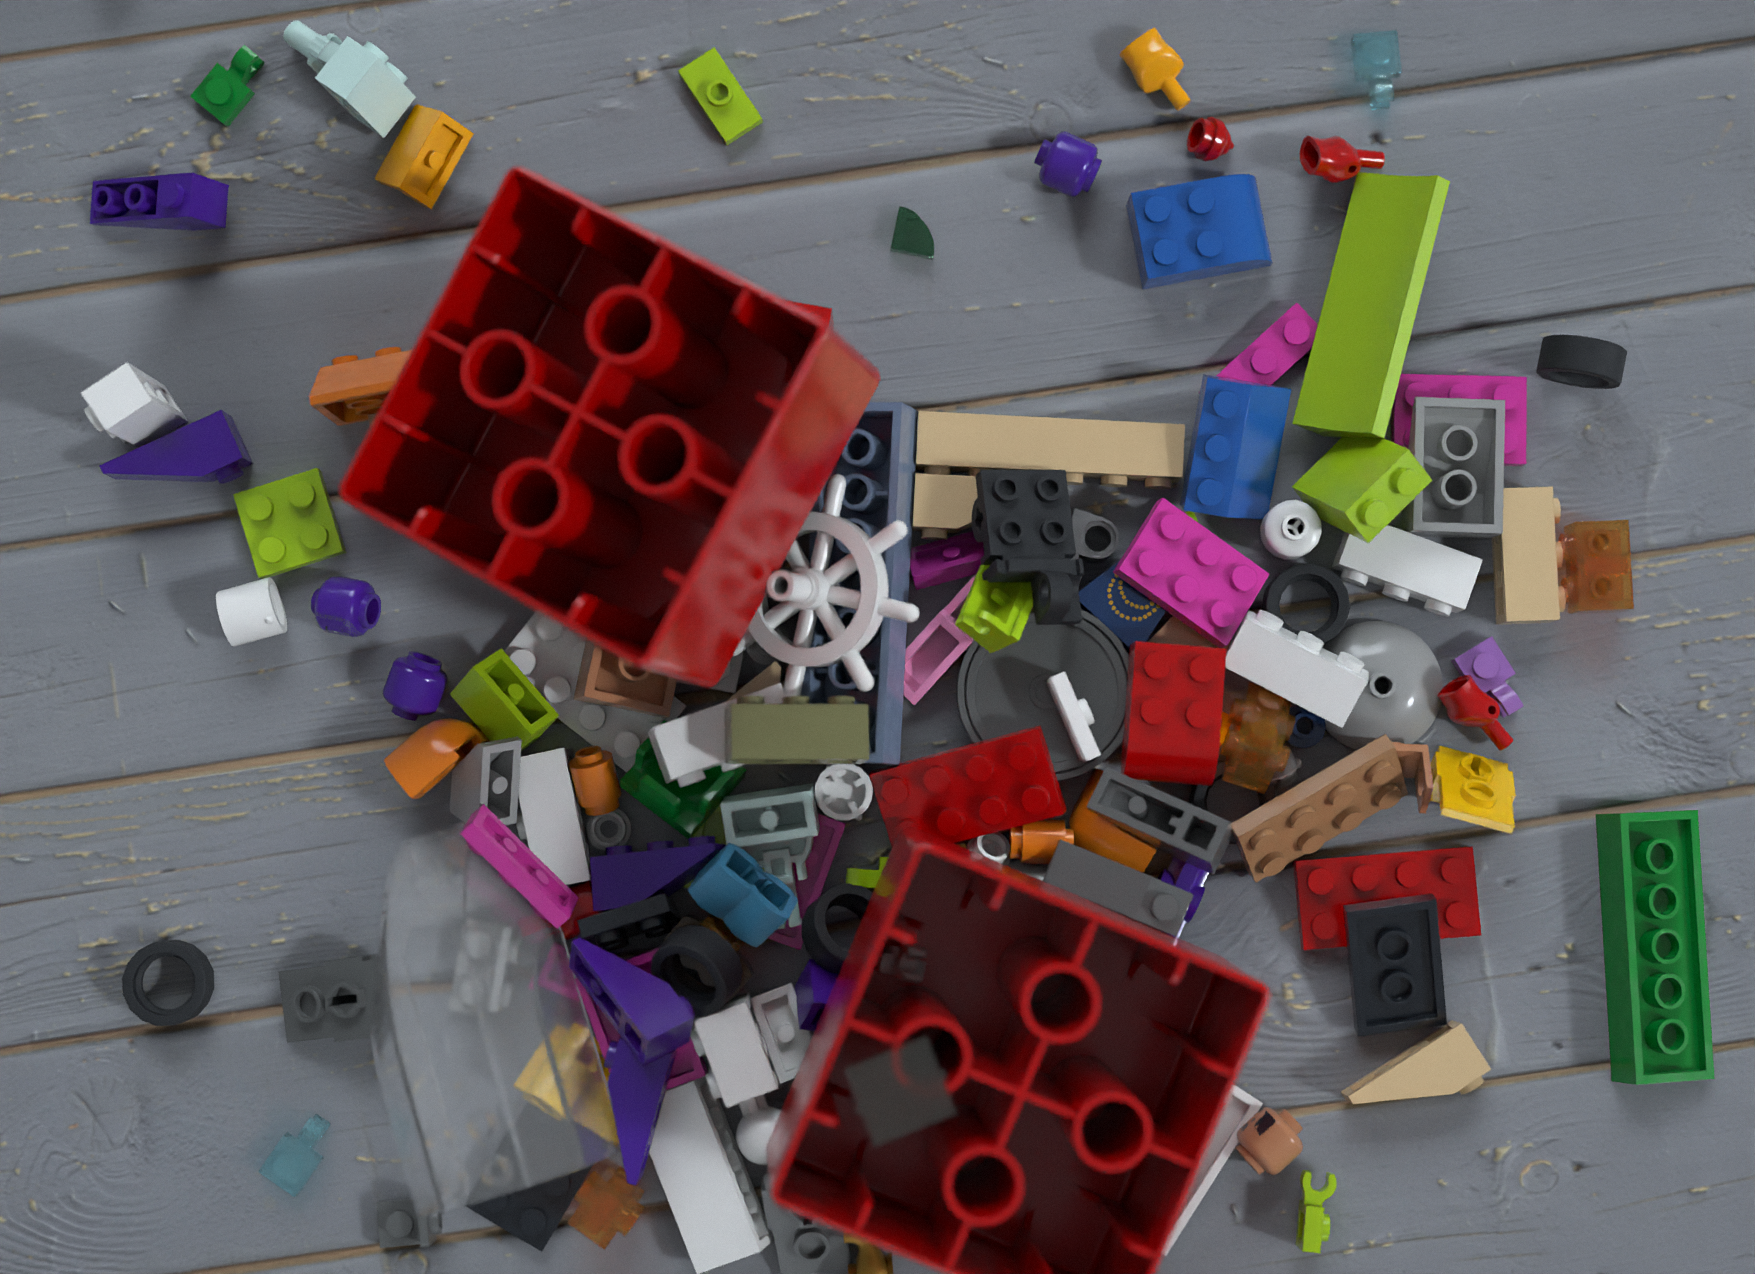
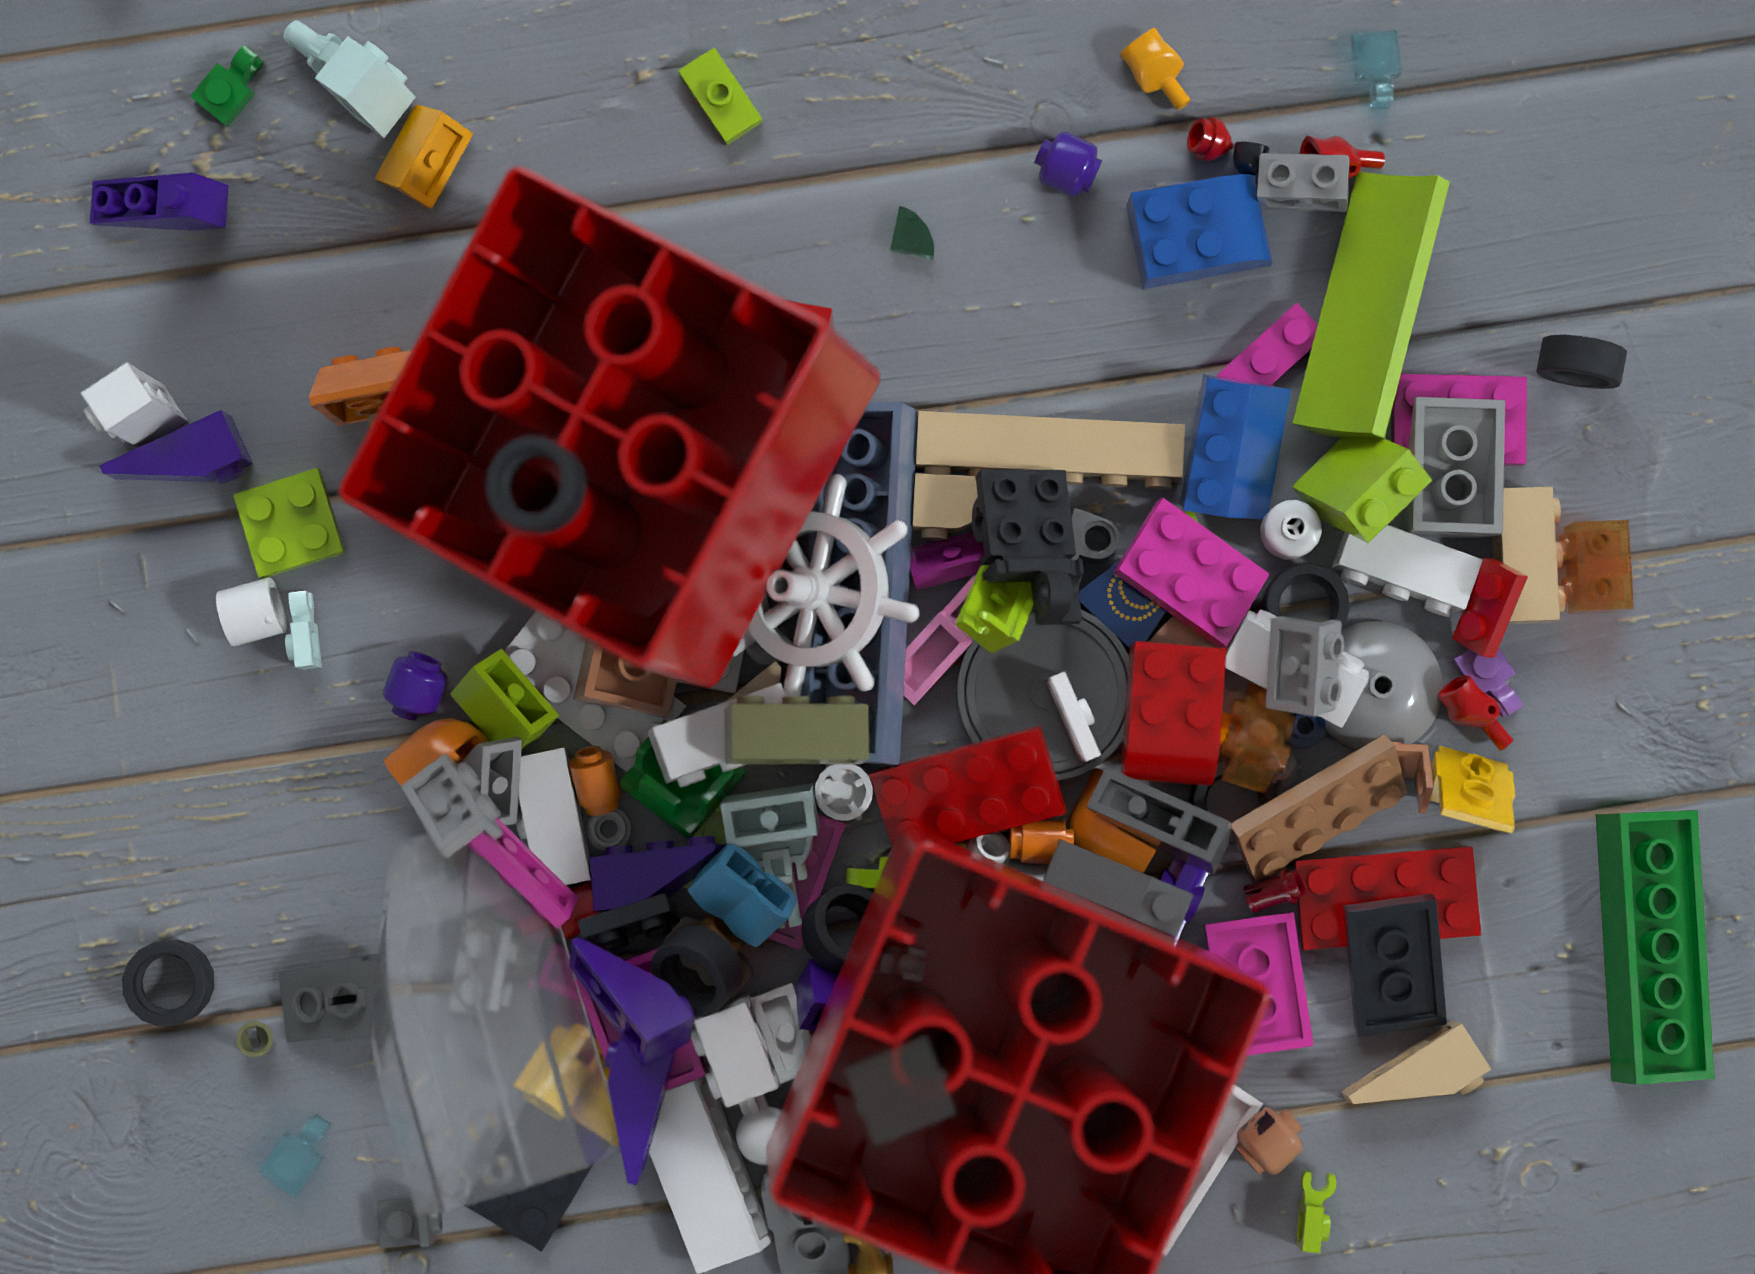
(264, 1036): none -> olive hinge
(303, 641): none -> light aqua plate
(346, 606): dark purple head -> none
(451, 804): none -> light grey bracket
(506, 466): none -> black tyre
(607, 1206): clear orange brick -> none
(1247, 156): none -> black hinge
(1271, 954): none -> dark pink plate
(1276, 890): none -> dark red pin
(1303, 182): none -> light grey bracket
(1304, 666): none -> light grey bracket
(1489, 607): none -> red plate

